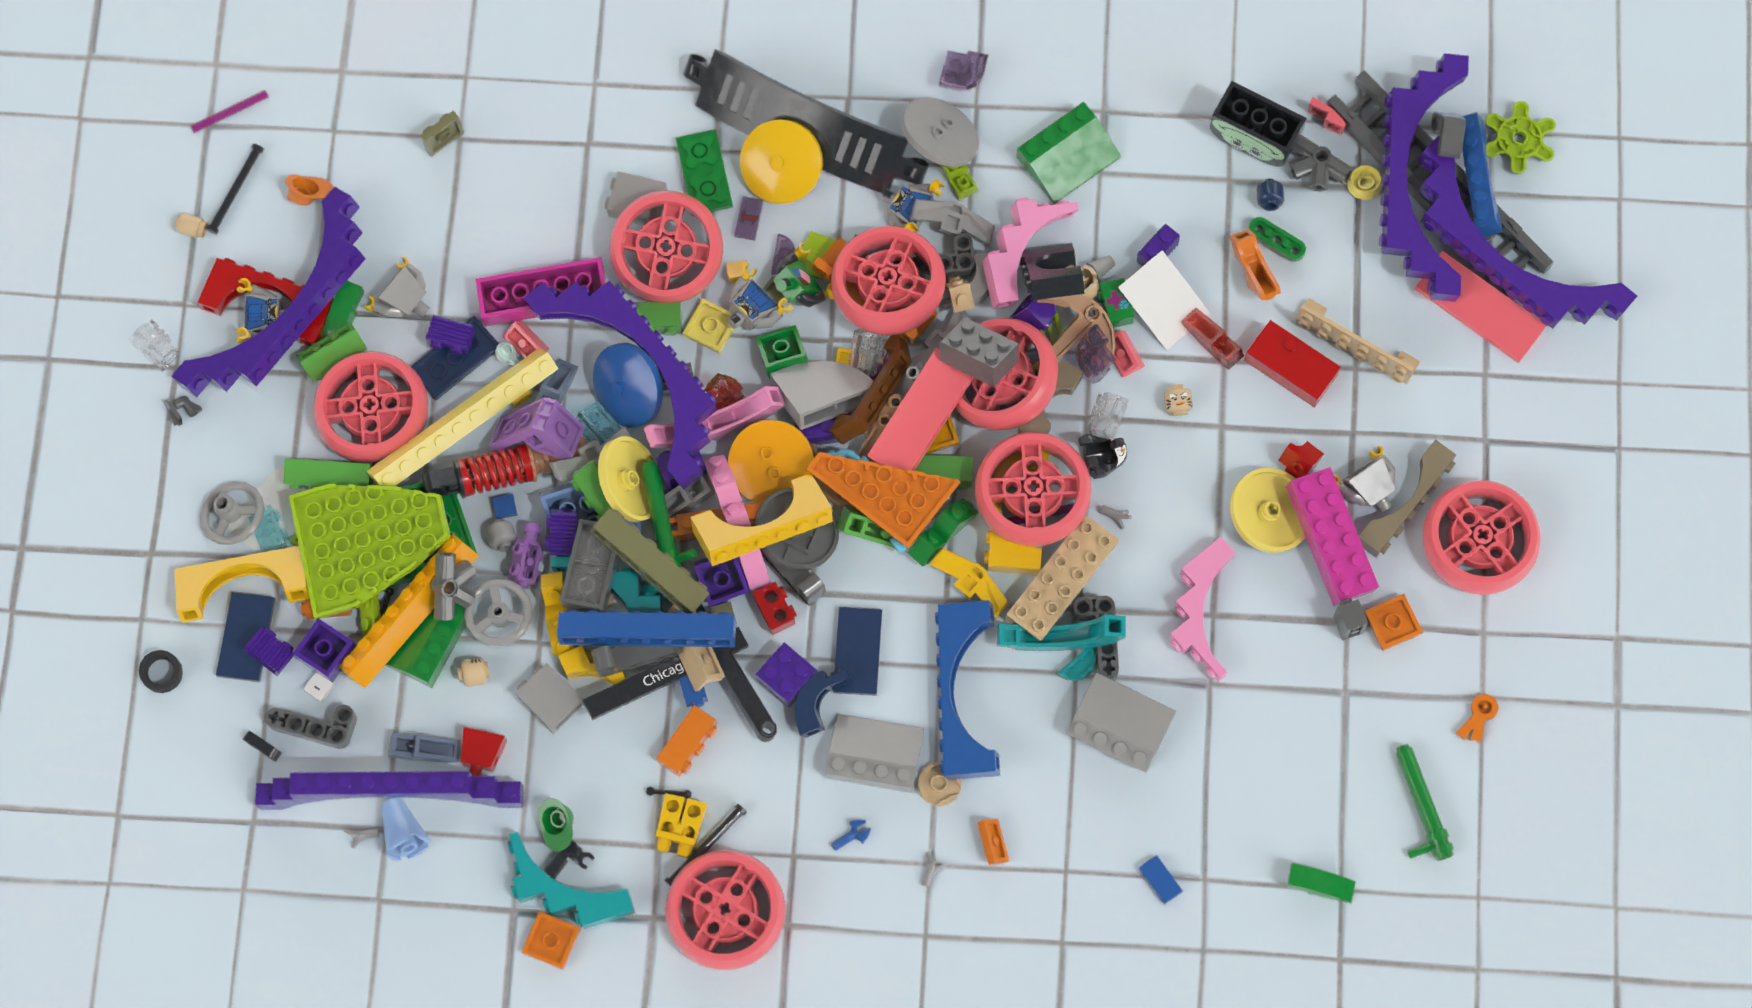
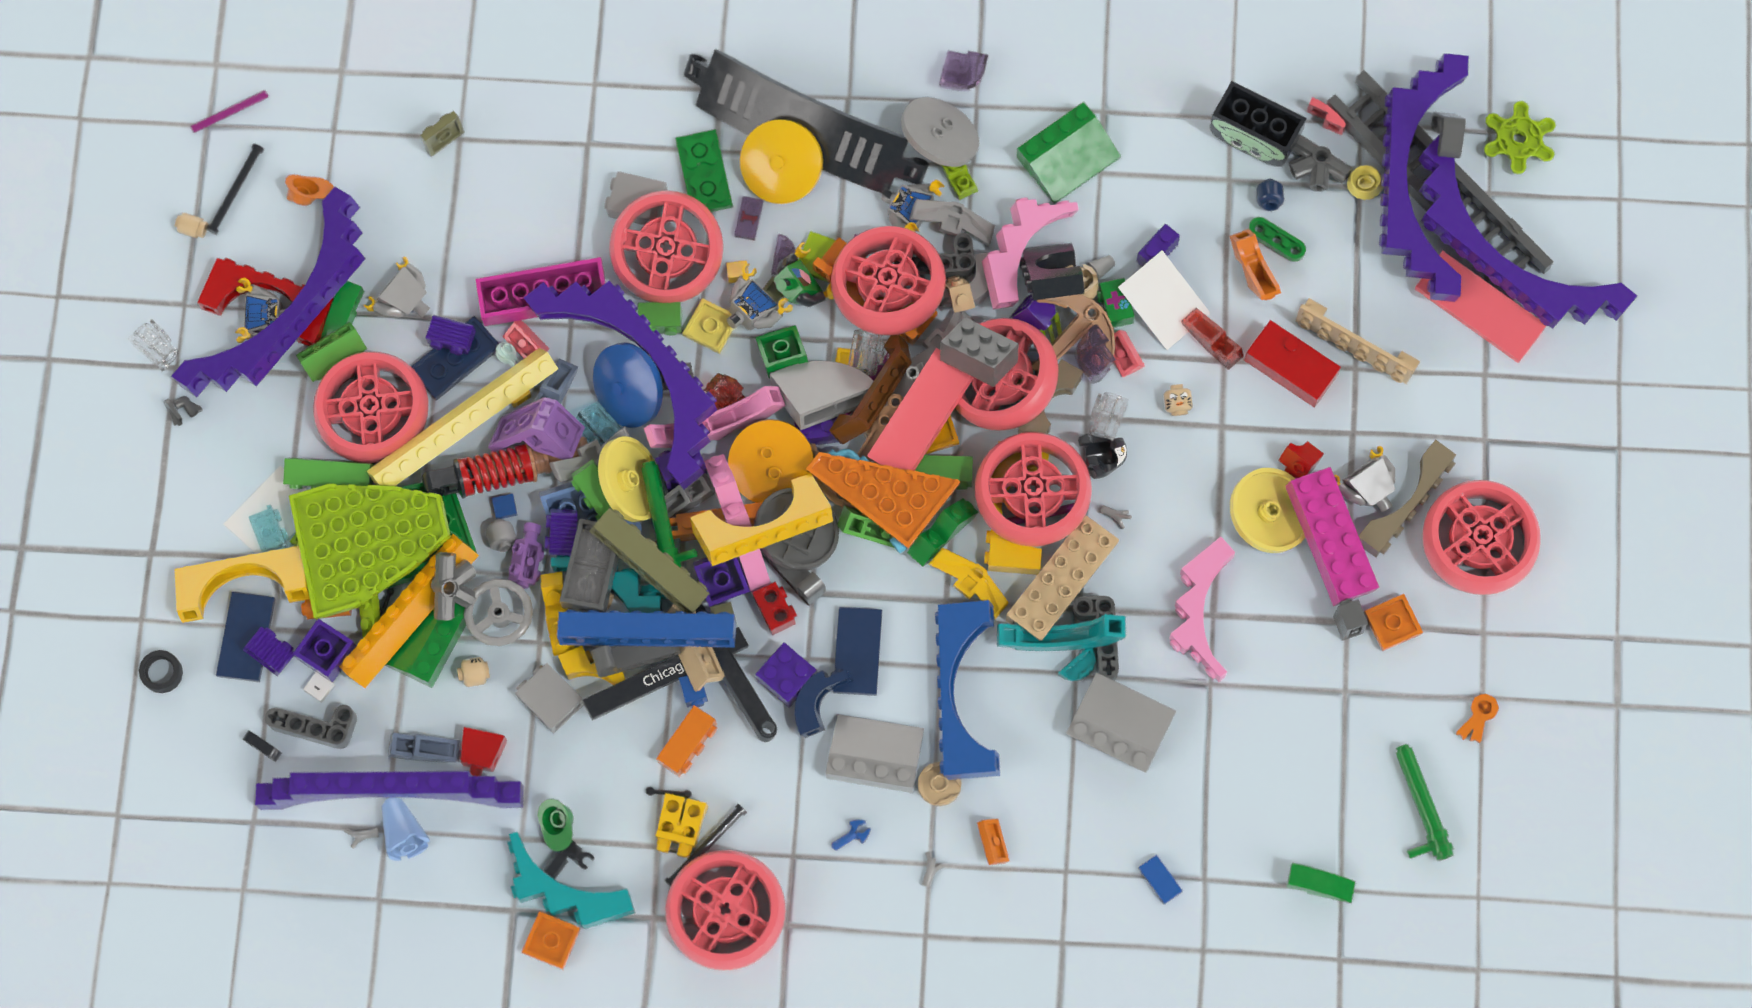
(230, 512): light grey piece -> none
(1481, 193): blue arch -> none

